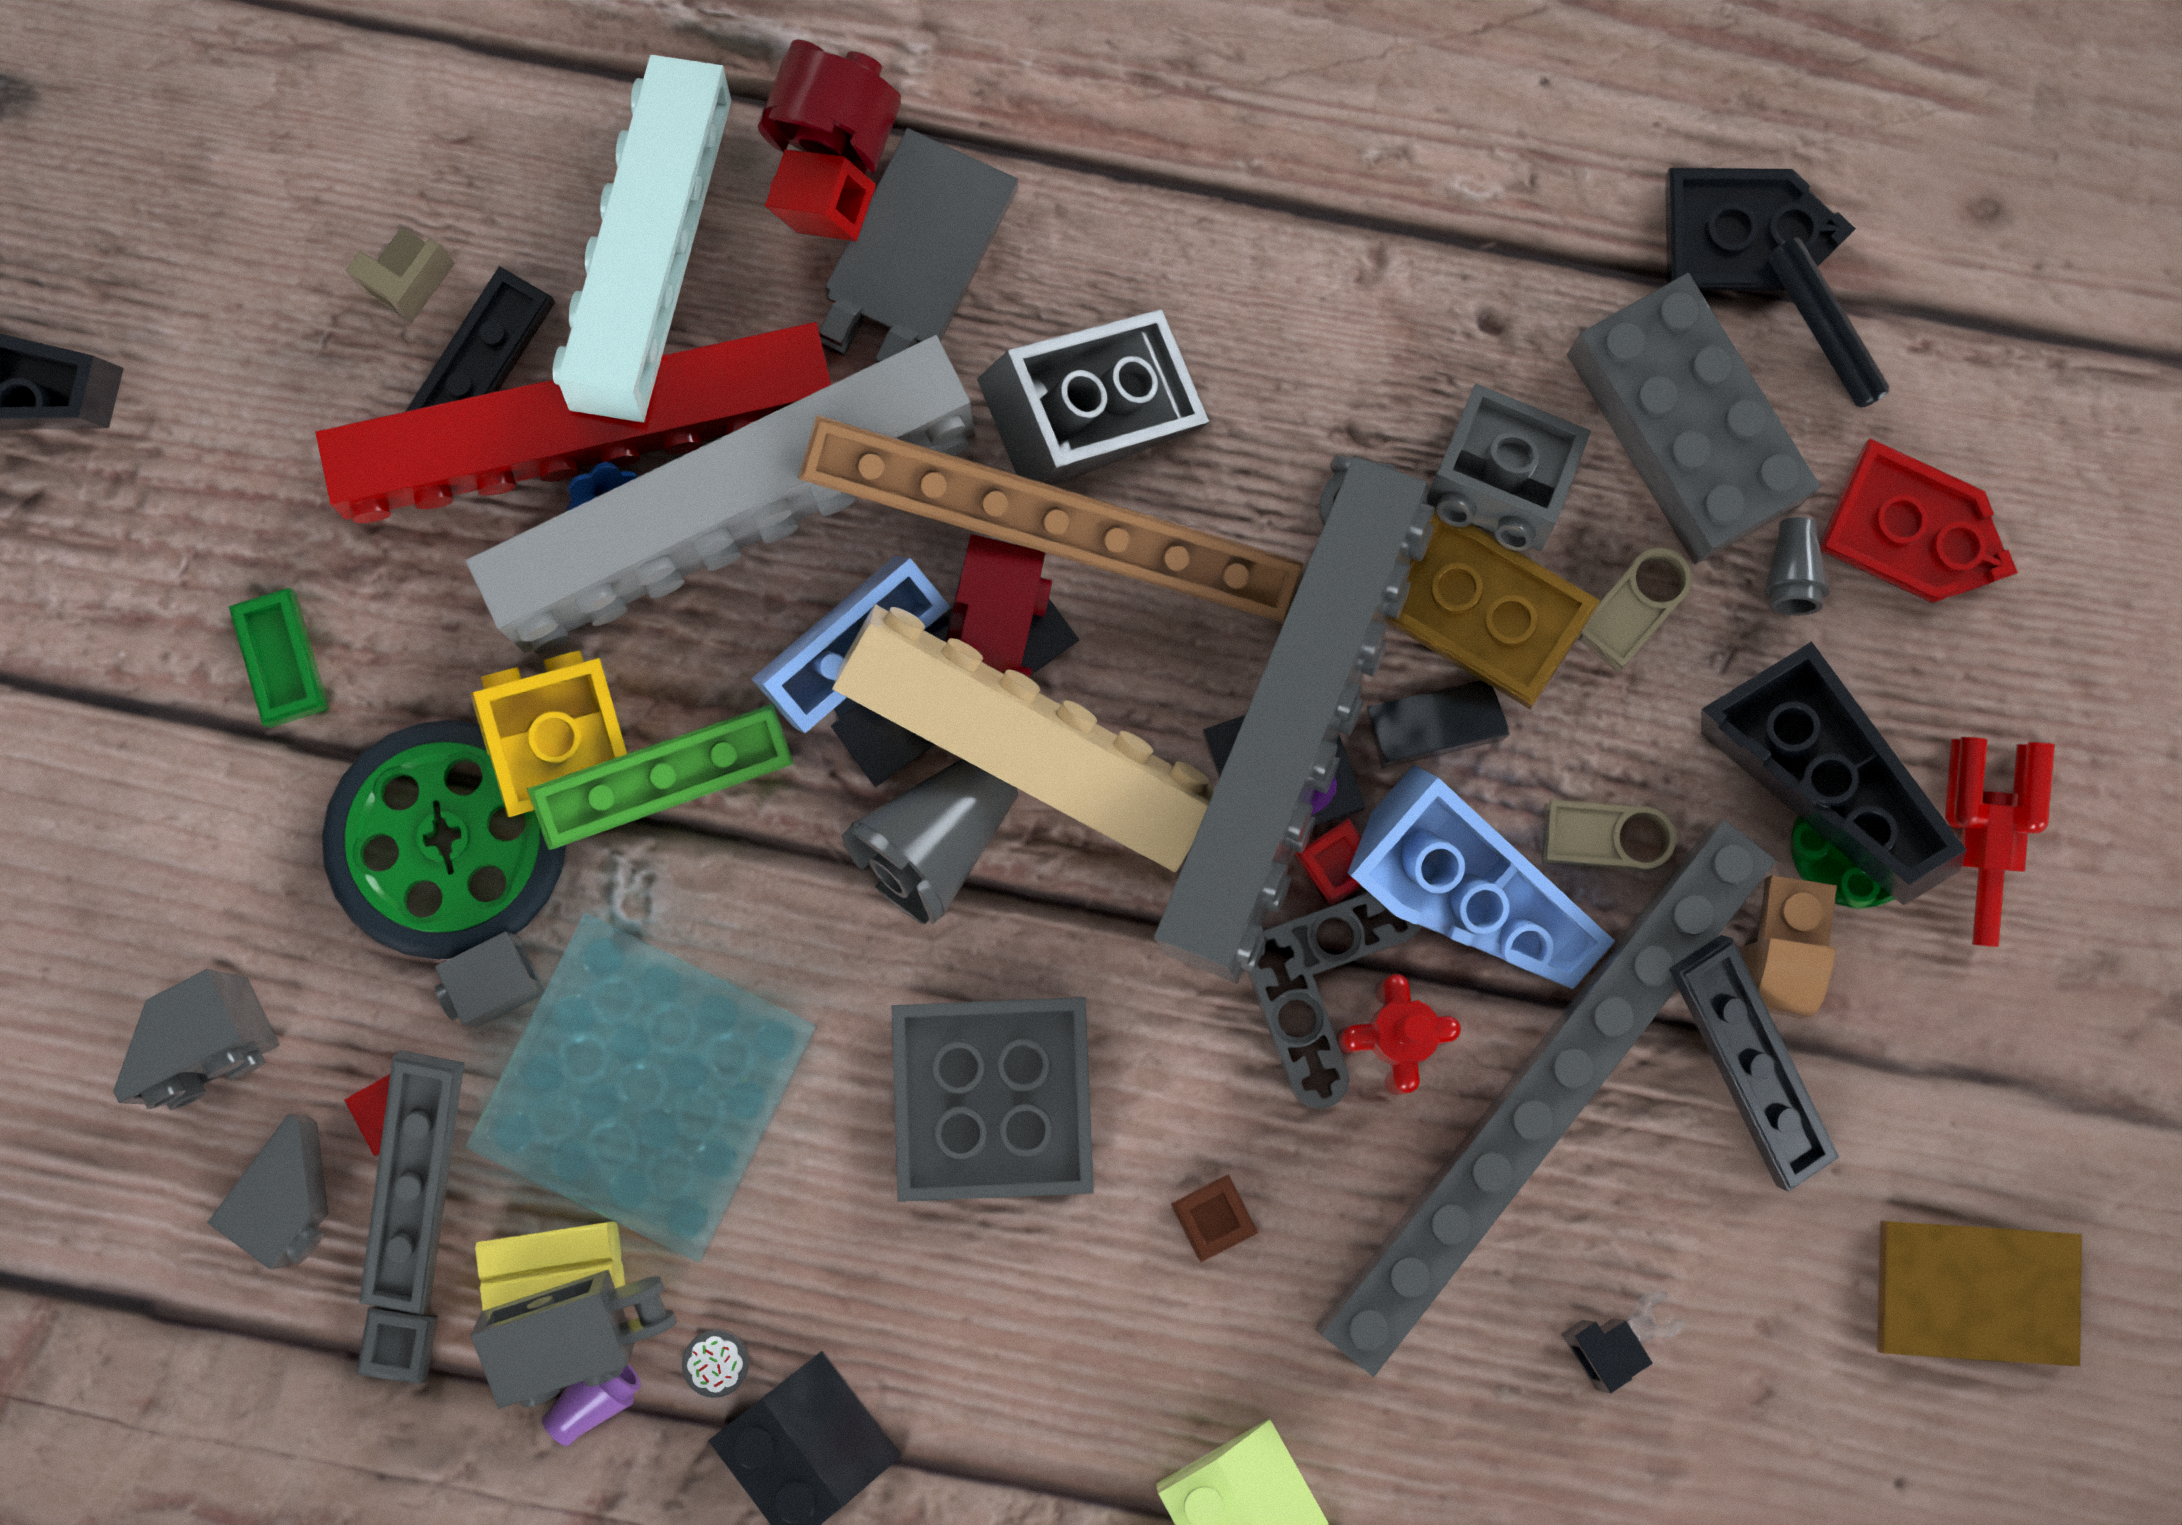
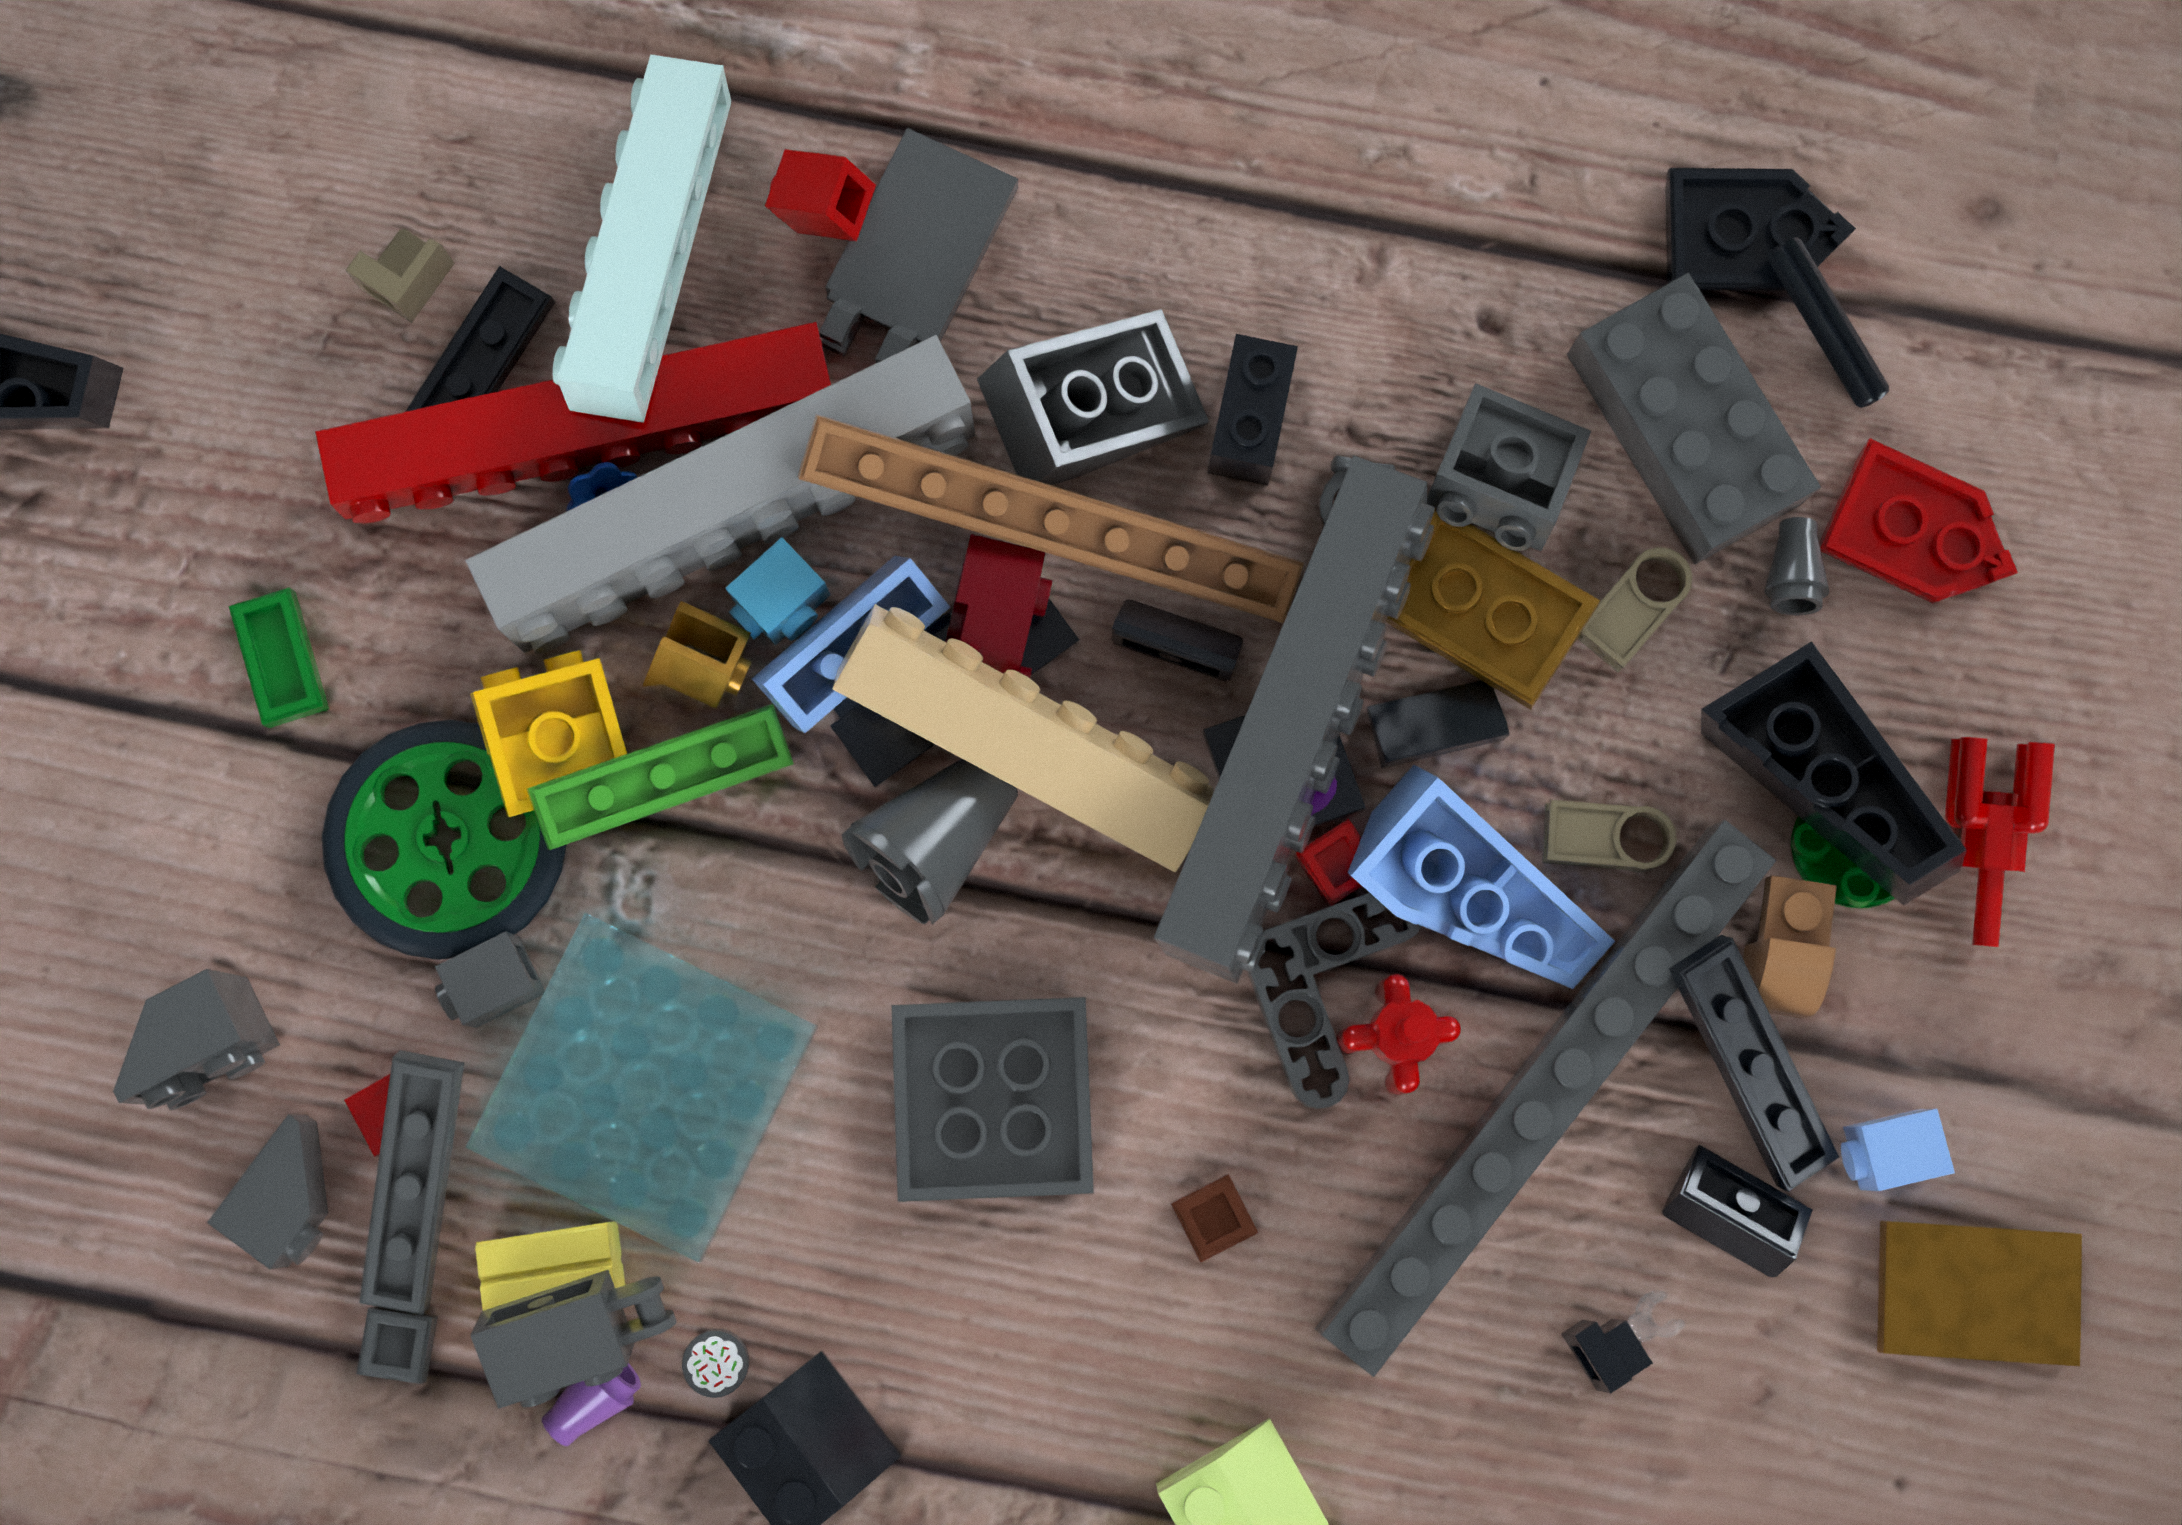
(700, 656): none -> pearl gold window
(777, 594): none -> medium azure brick
(830, 105): dark red brick -> none
(1176, 640): none -> black slope
(1252, 409): none -> black brick
(1738, 1212): none -> black slope
(1896, 1150): none -> light blue brick

